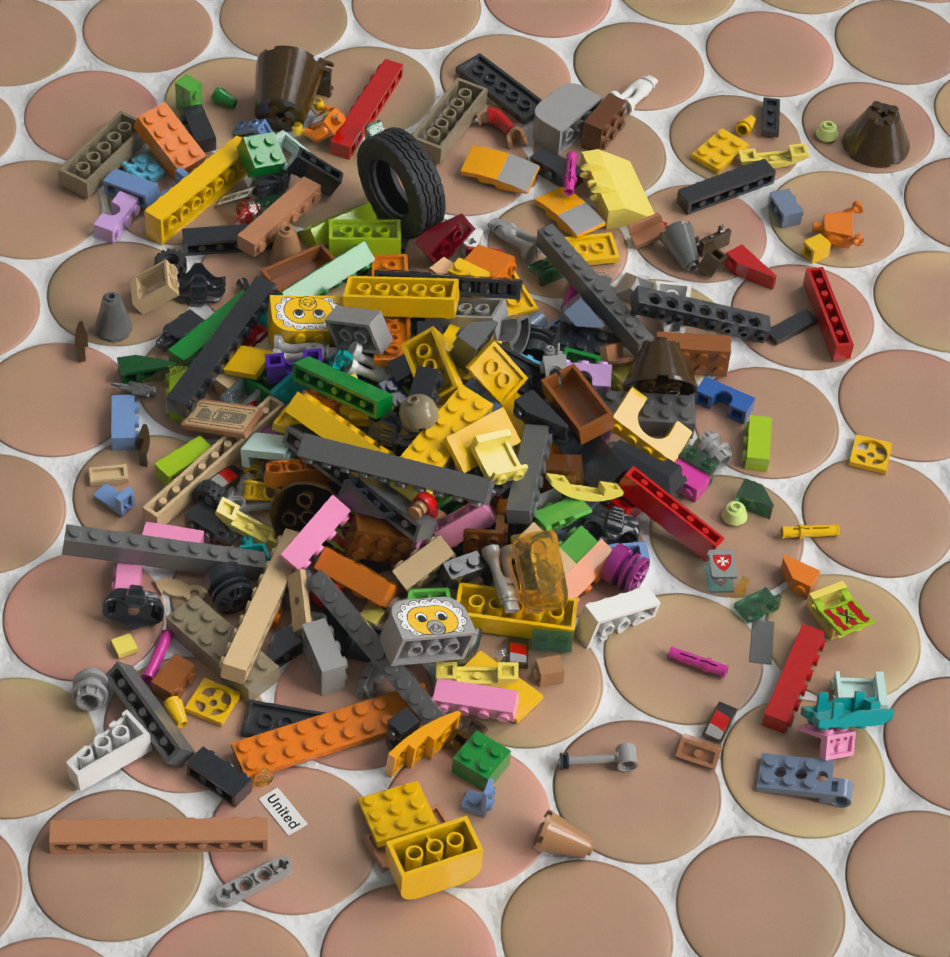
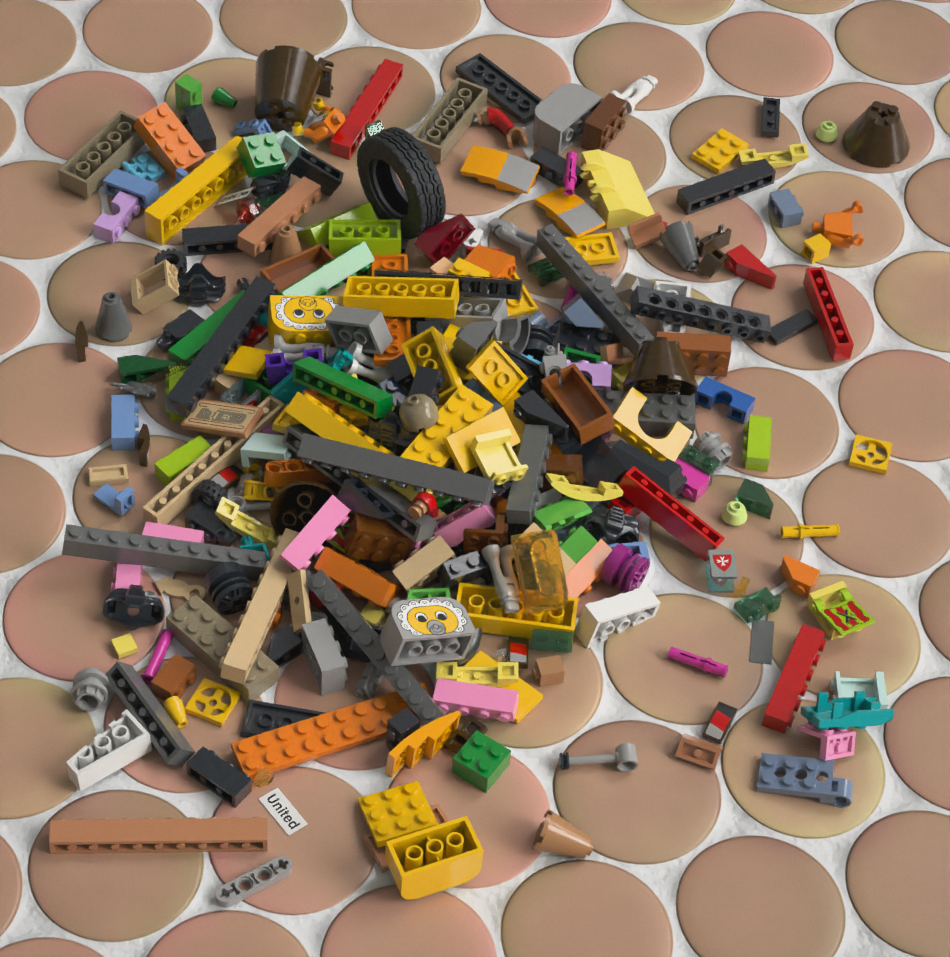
(478, 803): medium blue bracket -> none
(745, 125): yellow cone -> none

